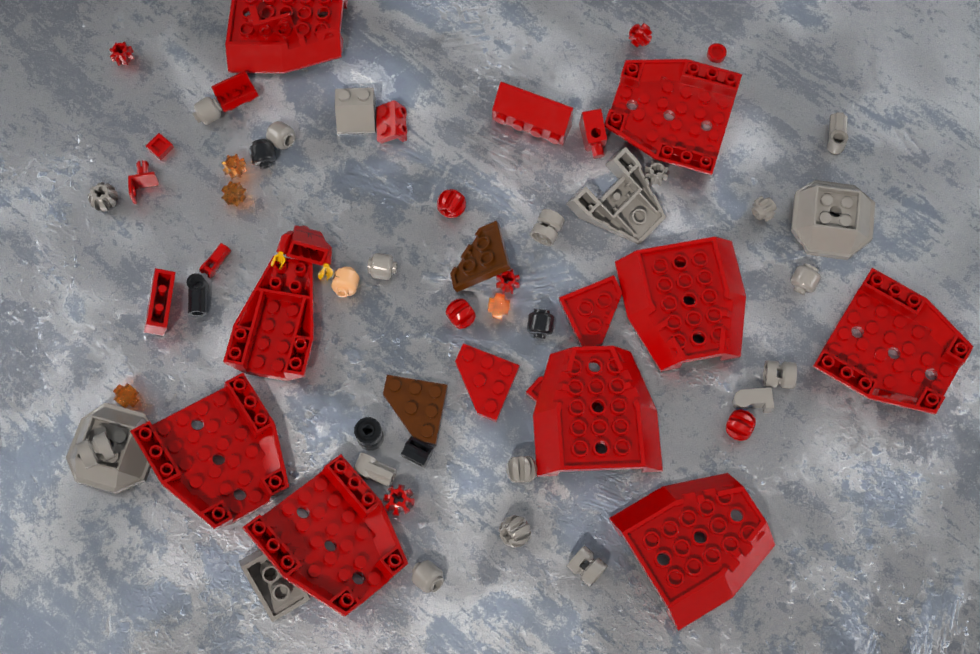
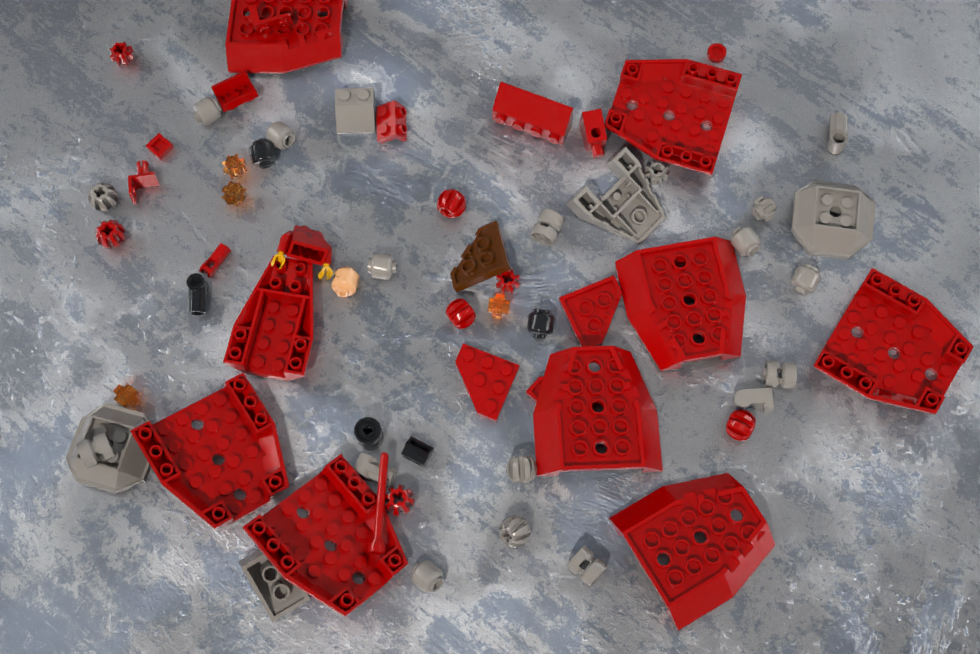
(110, 234): none -> red piece
(159, 302): red brick -> none
(377, 545): none -> red piece
(417, 405): reddish brown plate -> none
(640, 35): red gear -> none
(745, 241): none -> light grey head

